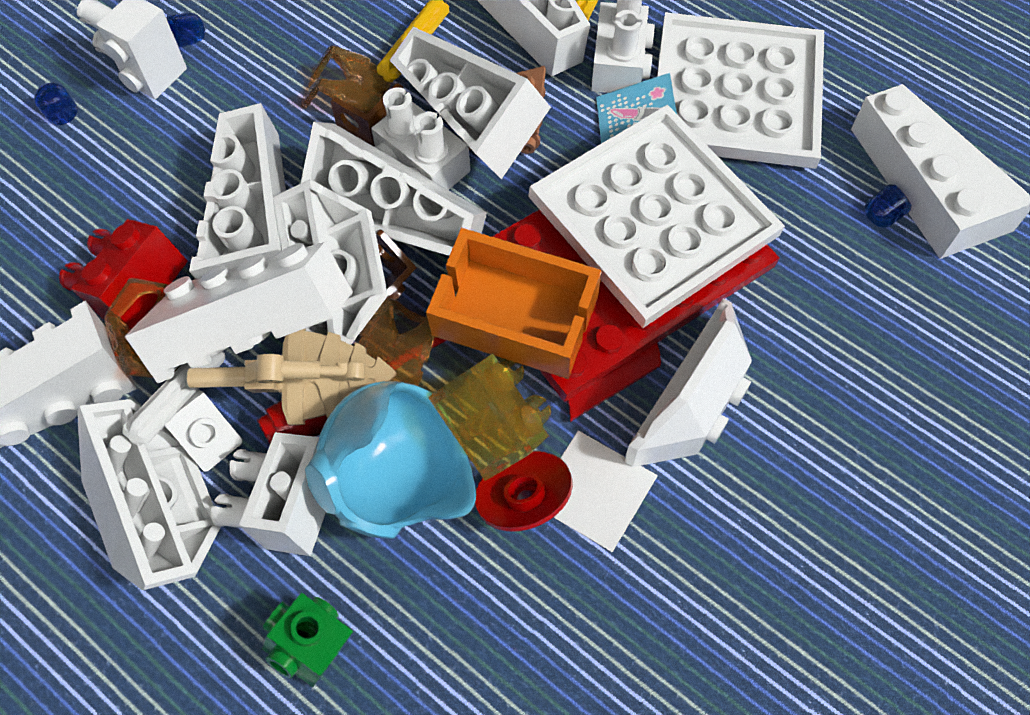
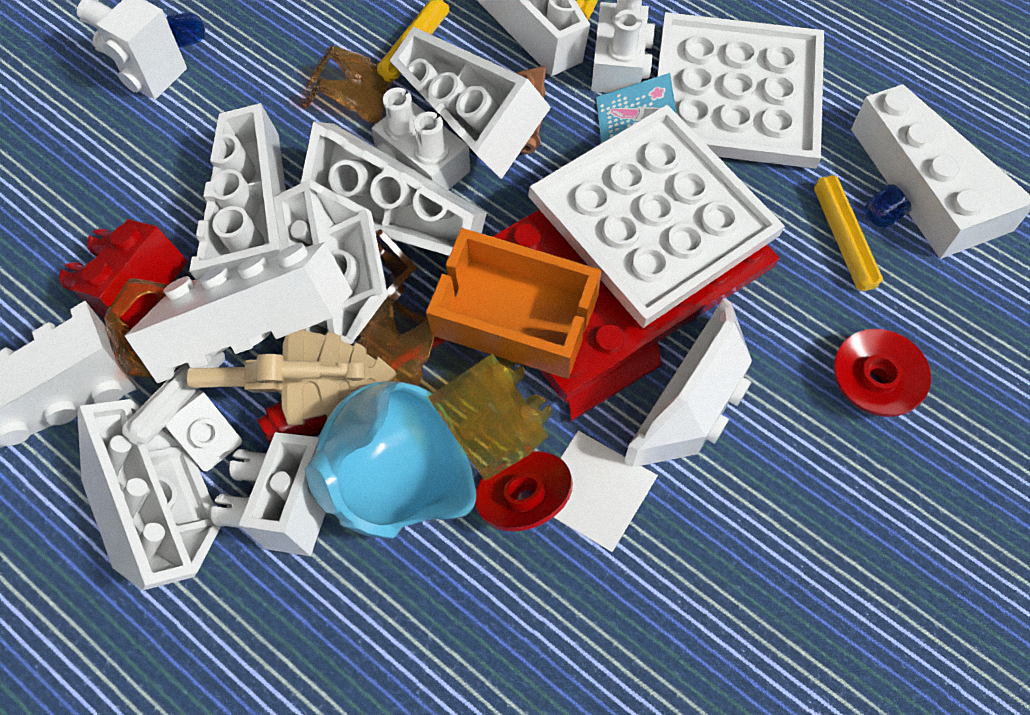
(55, 103): clear blue piece -> none
(299, 656): green brick -> none
(364, 120): reddish brown bracket -> none
(848, 233): none -> yellow axle
(894, 360): none -> red dish

